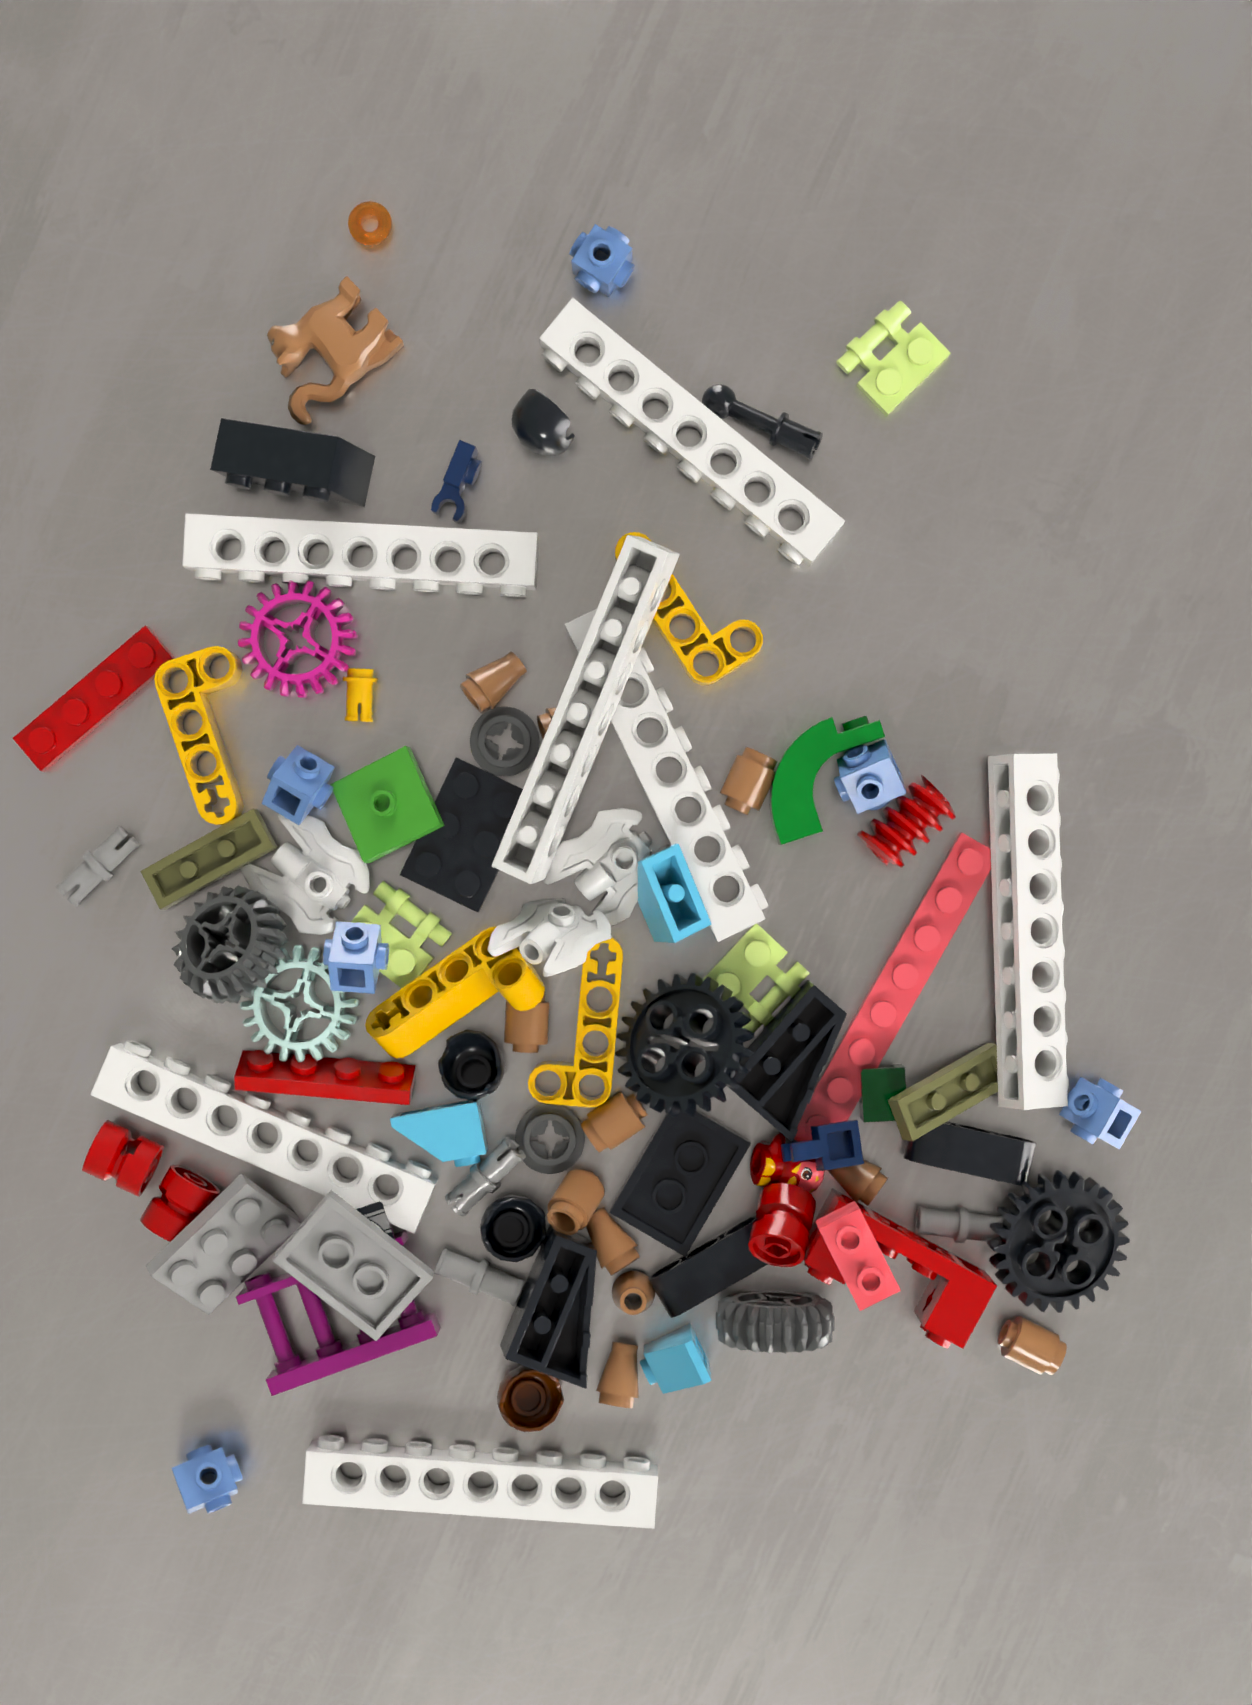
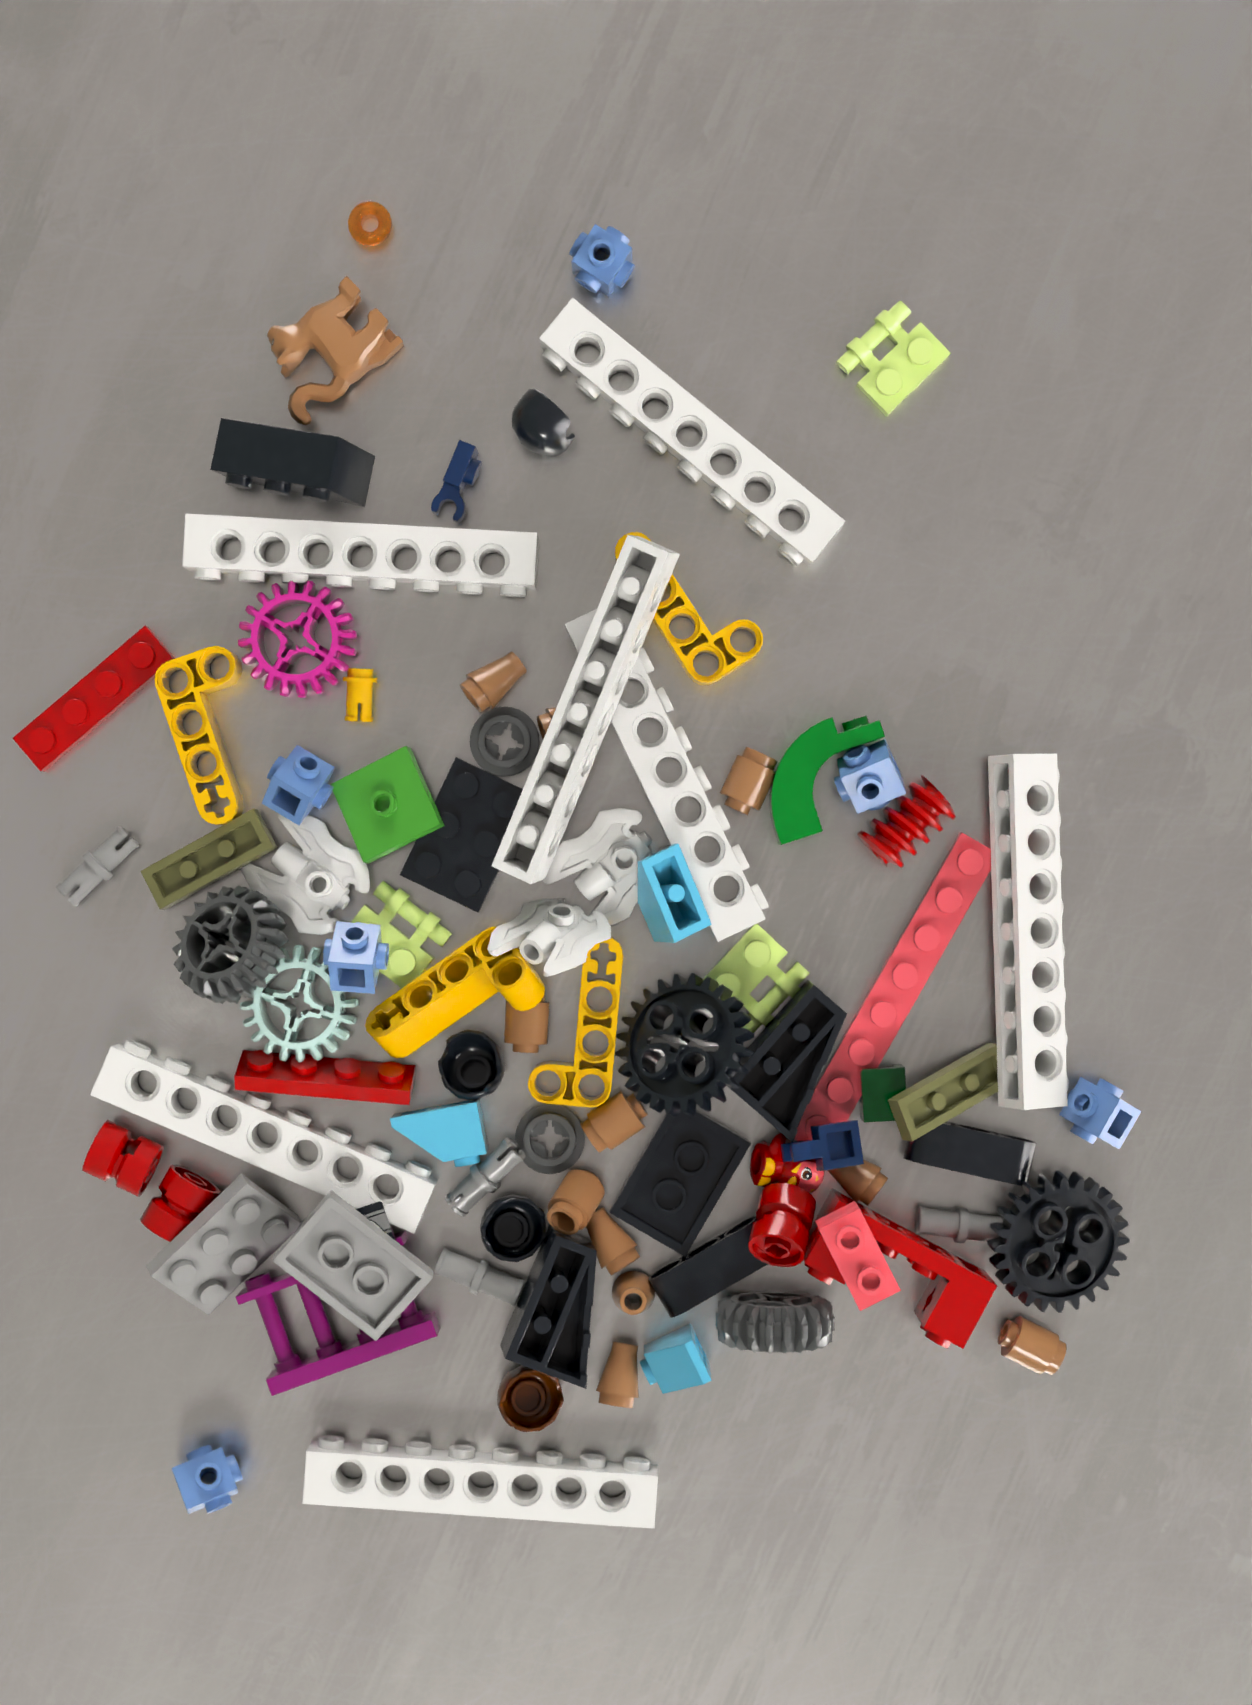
(723, 403): black pin -> none

